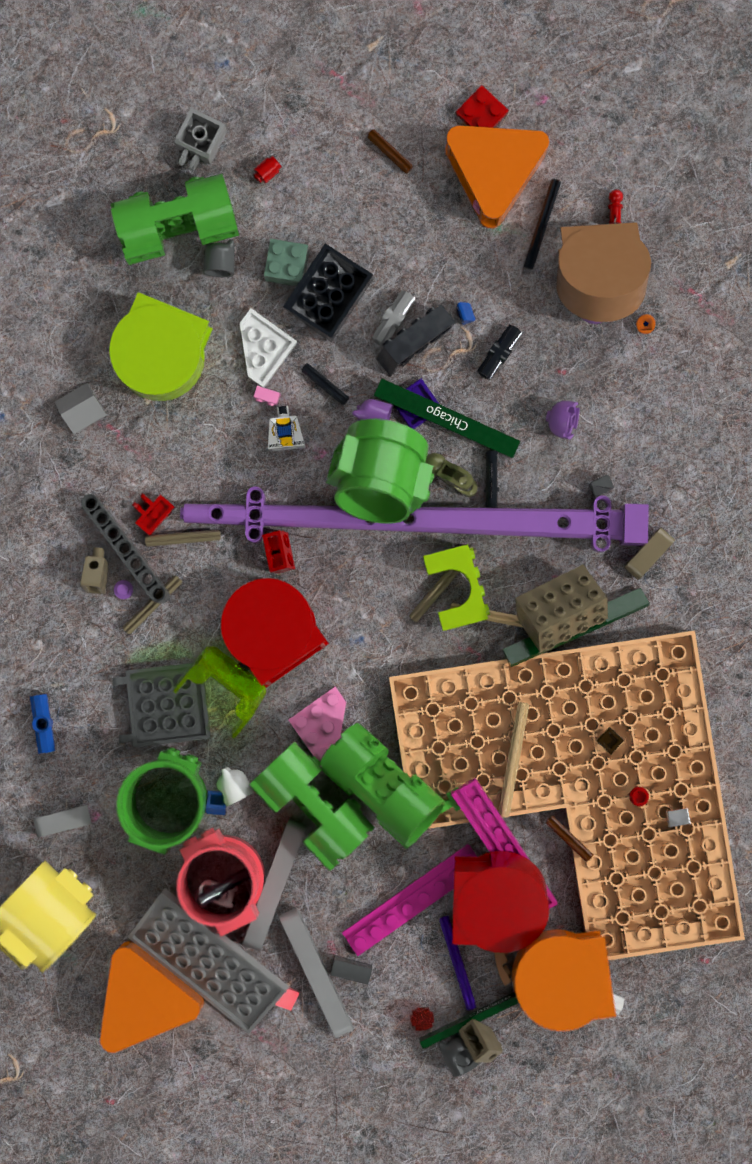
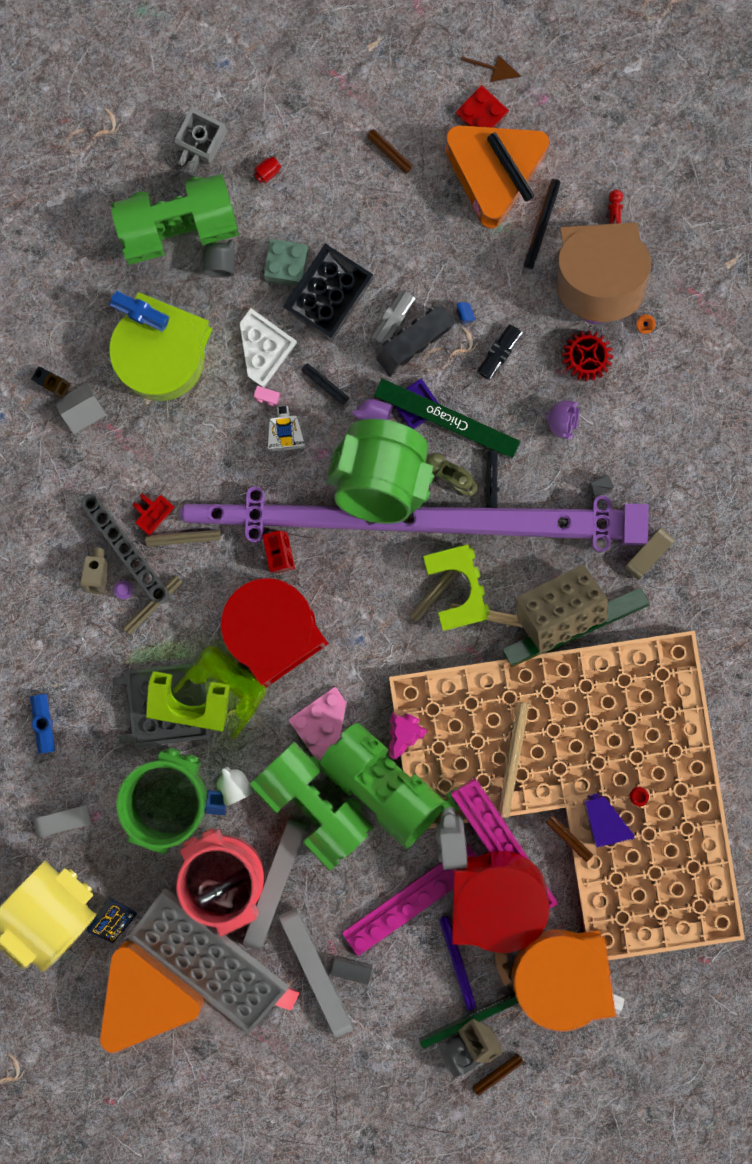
(50, 381): none -> dark brown leg
(111, 921): none -> tile
(139, 311): none -> blue piece
(164, 707): none -> lime arch
(404, 733): none -> dark pink rock
(422, 1018): clear red gear -> none
(451, 840): none -> light grey hinge
(498, 1074): none -> reddish brown axle
(501, 71): none -> reddish brown piece
(510, 167): none -> black axle
(597, 343): none -> red gear
(605, 822): none -> dark purple slope
(610, 740): dark brown tile -> none
(678, 817): flat silver piece -> none

